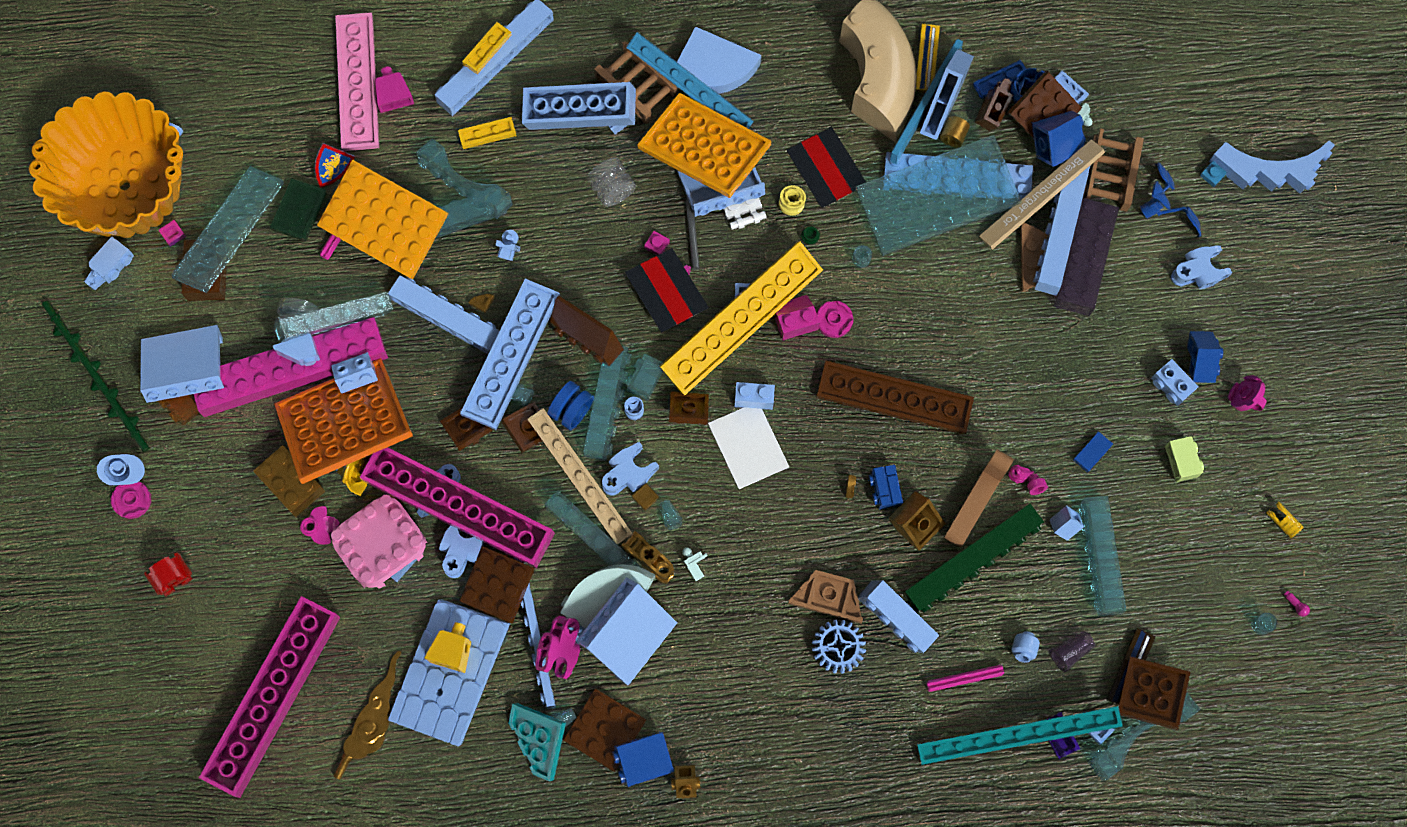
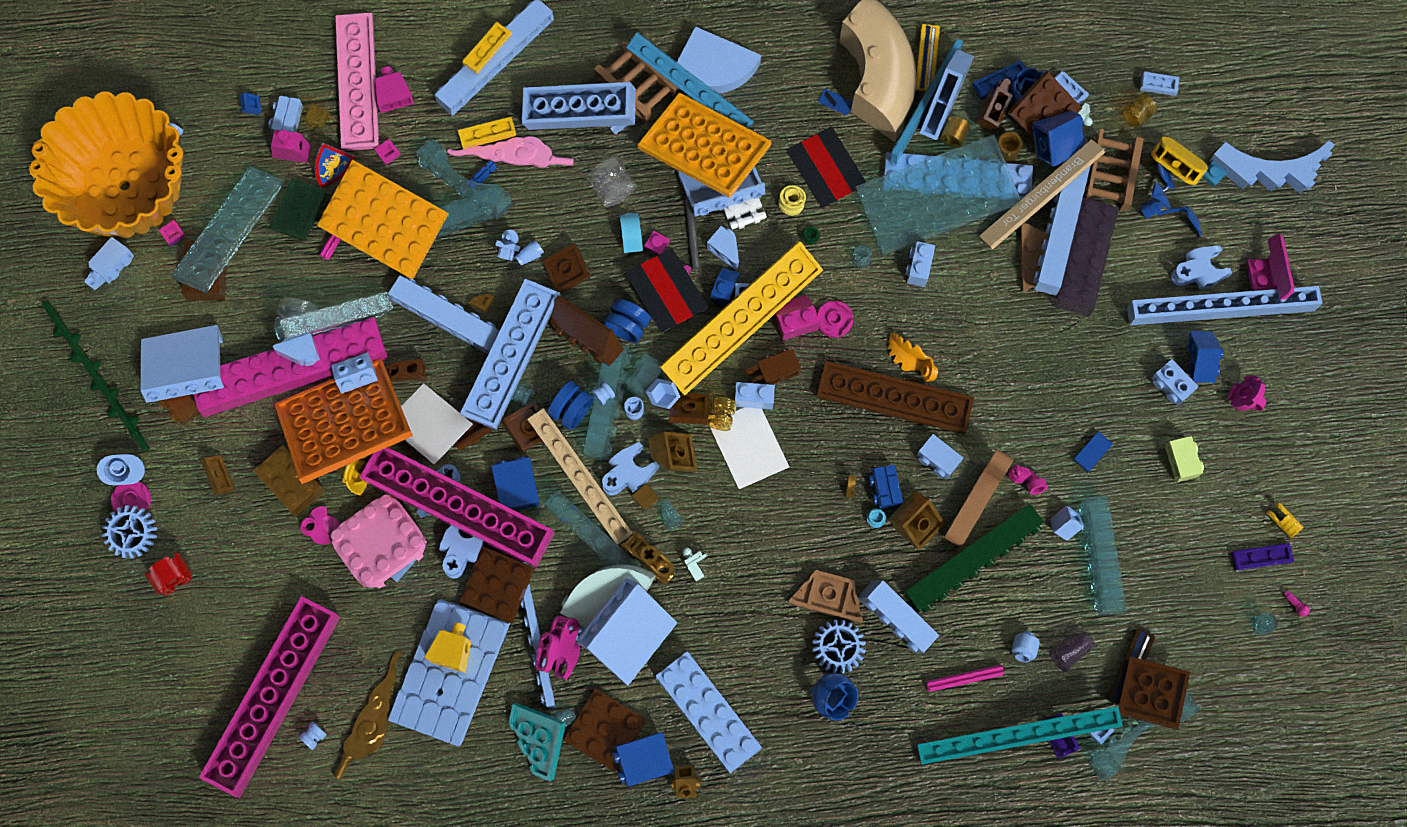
(130, 524): none -> light blue gear
(218, 475): none -> pearl gold plate
(250, 103): none -> blue plate
(286, 114): none -> light blue brick
(287, 146): none -> dark pink torso
(312, 735): none -> light blue wheel
(317, 117): none -> clear yellow panel
(387, 151): none -> dark pink plate
(407, 370): none -> reddish brown leg
(433, 423): none -> white sticker
(483, 172): none -> blue axle
(516, 152): none -> bright pink piece
(516, 484): none -> blue brick
(529, 253): none -> light blue cone
(567, 268): none -> reddish brown hinge
(603, 393): none -> light blue wheel
(627, 320): none -> blue wheel
(631, 232): none -> medium azure brick
(663, 393): none -> light blue panel
(673, 451): none -> pearl gold slope
(708, 712): none -> light blue brick
(722, 410): none -> clear yellow wheel
(724, 246): none -> light blue slope
(724, 286): none -> blue slope
(775, 368): none -> reddish brown hinge
(834, 696): none -> blue piece
(835, 102): none -> blue sticker
(876, 518): none -> medium azure plate
(911, 357): none -> light orange plant
(920, 265): none -> light blue brick
(939, 457): none -> light blue brick
(1010, 145): none -> pearl gold piece
(1138, 112): none -> clear yellow wheel
(1159, 83): none -> light blue plate
(1179, 160): none -> yellow brick
(1222, 306): none -> light blue brick
(1262, 557): none -> dark purple tile
(1273, 271): none -> dark pink plate

